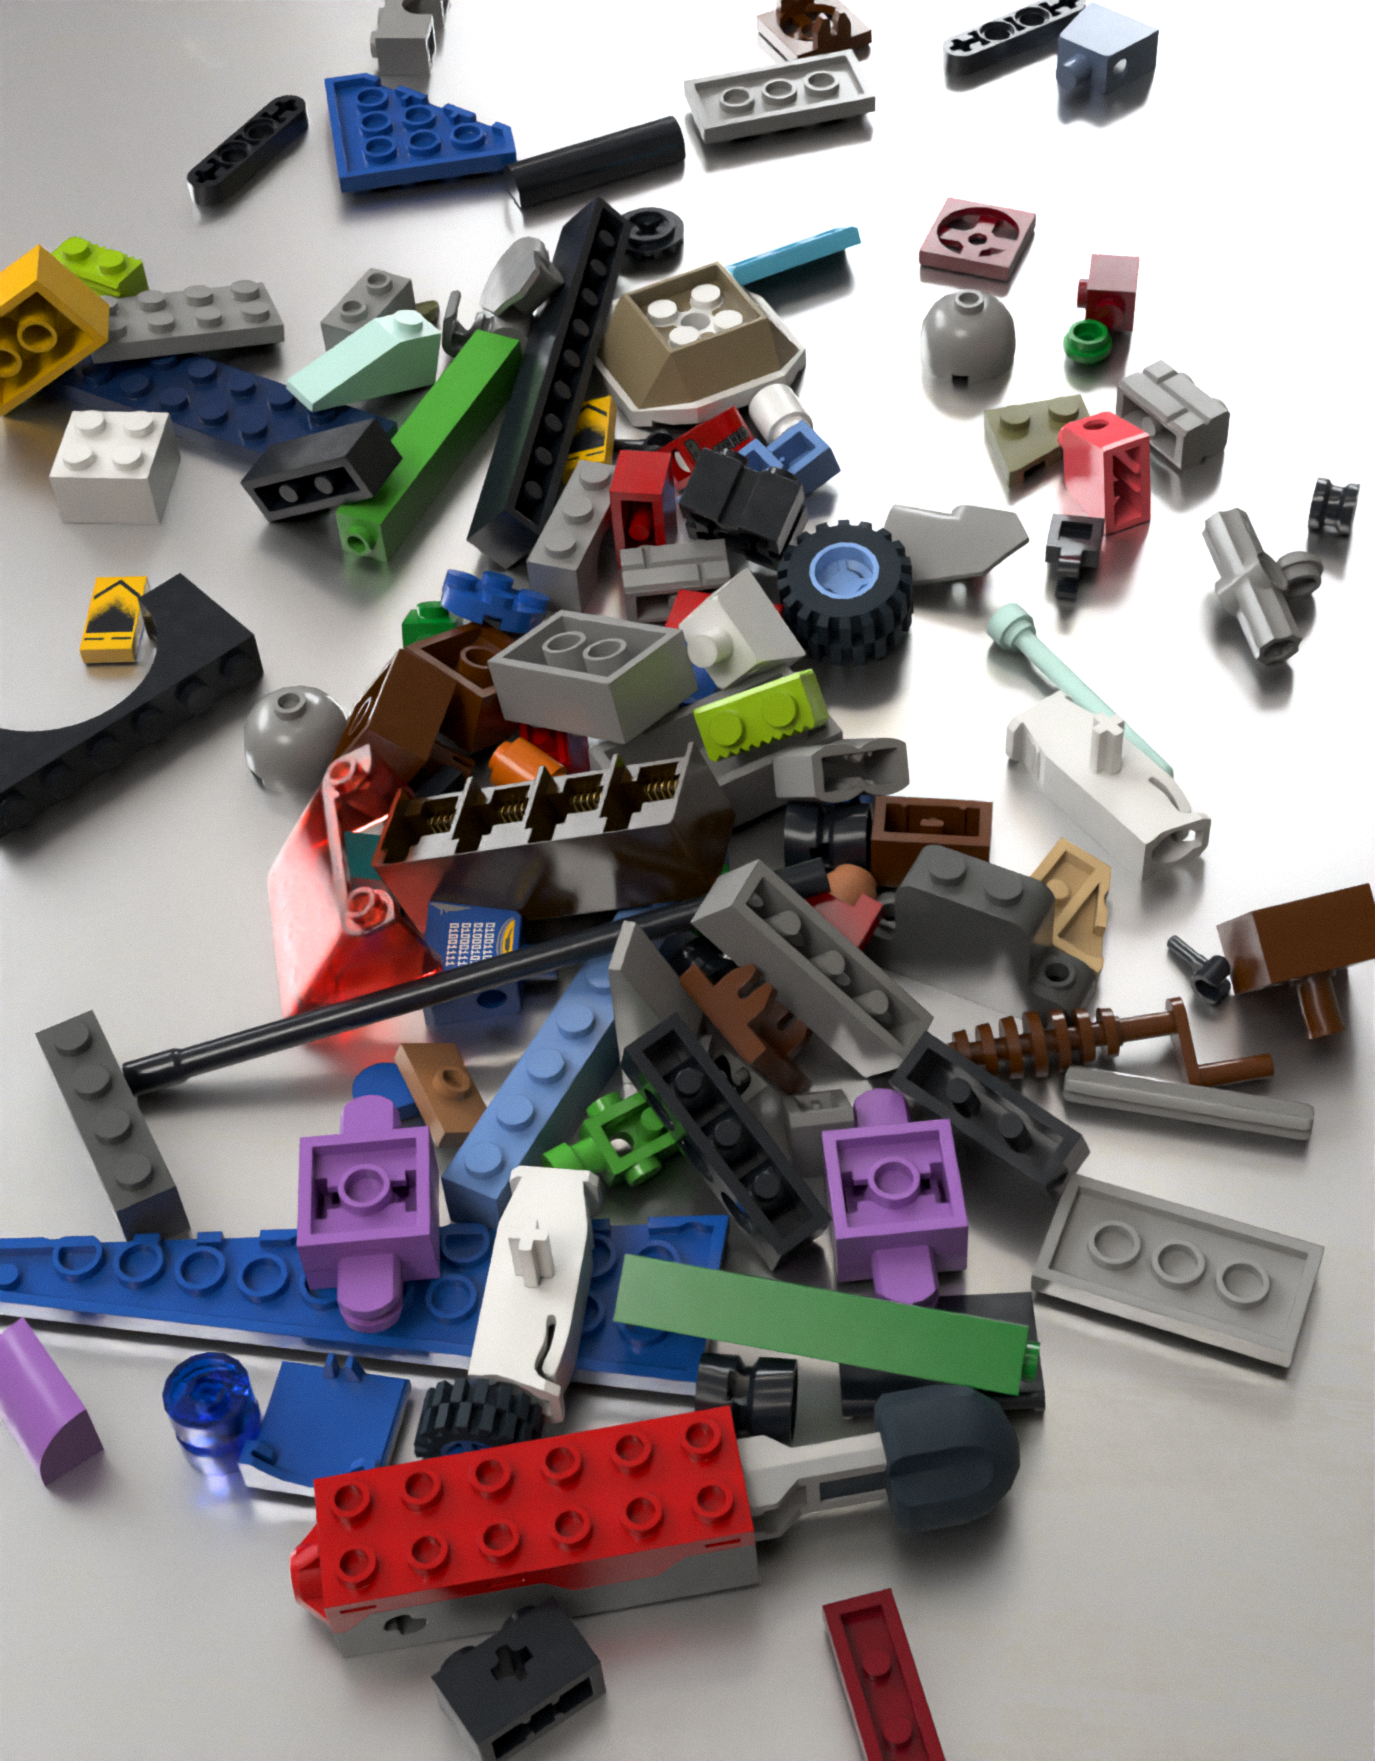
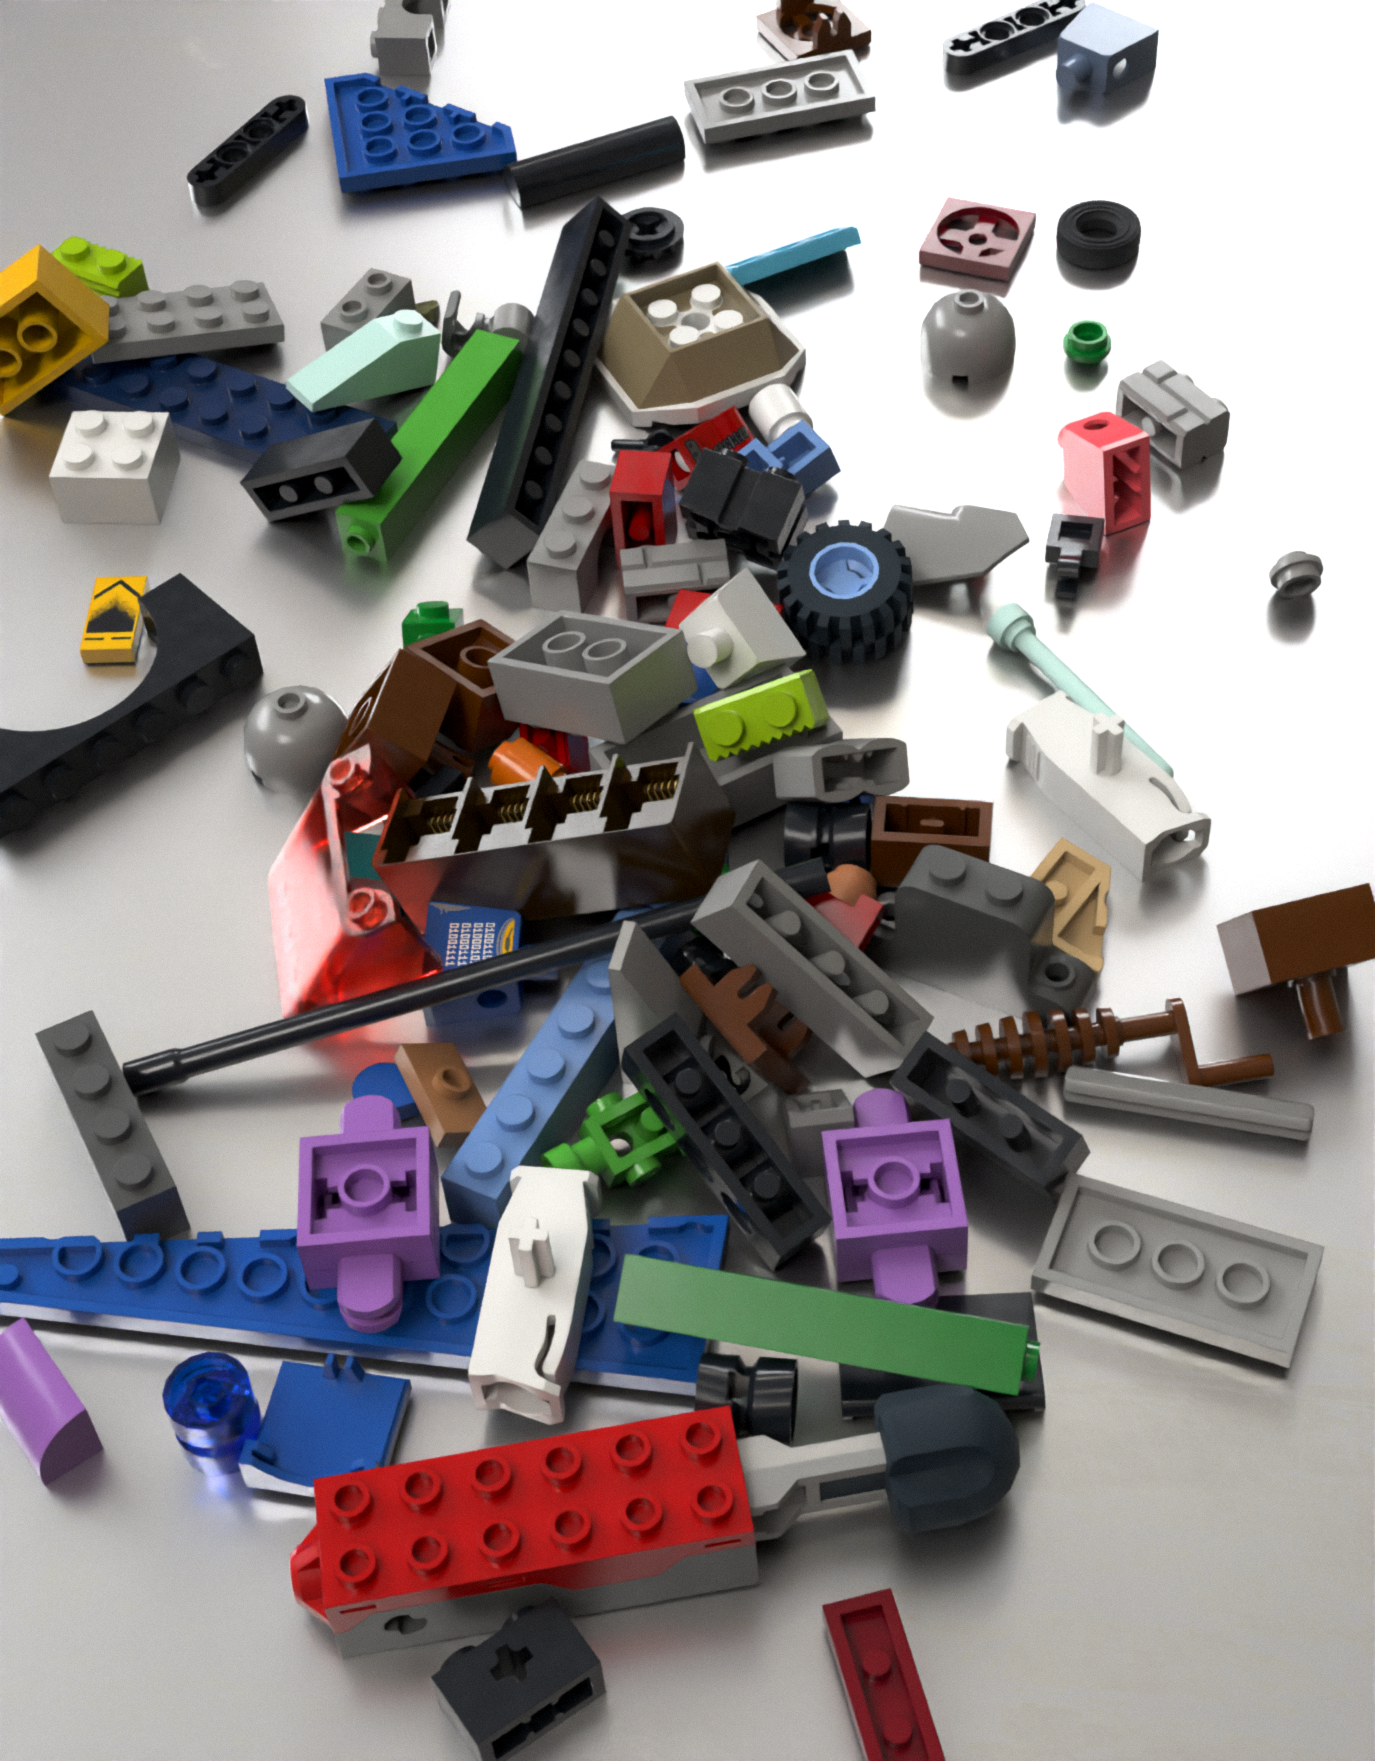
(474, 1418): black wheel -> none
(494, 600): blue plate -> none
(521, 278): light grey panel -> none
(593, 435): yellow tile -> none
(1029, 432): wing -> none
(1098, 216): none -> black tyre
(1110, 291): brick -> none
(1210, 976): black hand -> none
(1251, 586): light grey piece -> none
(1334, 505): black wheel -> none

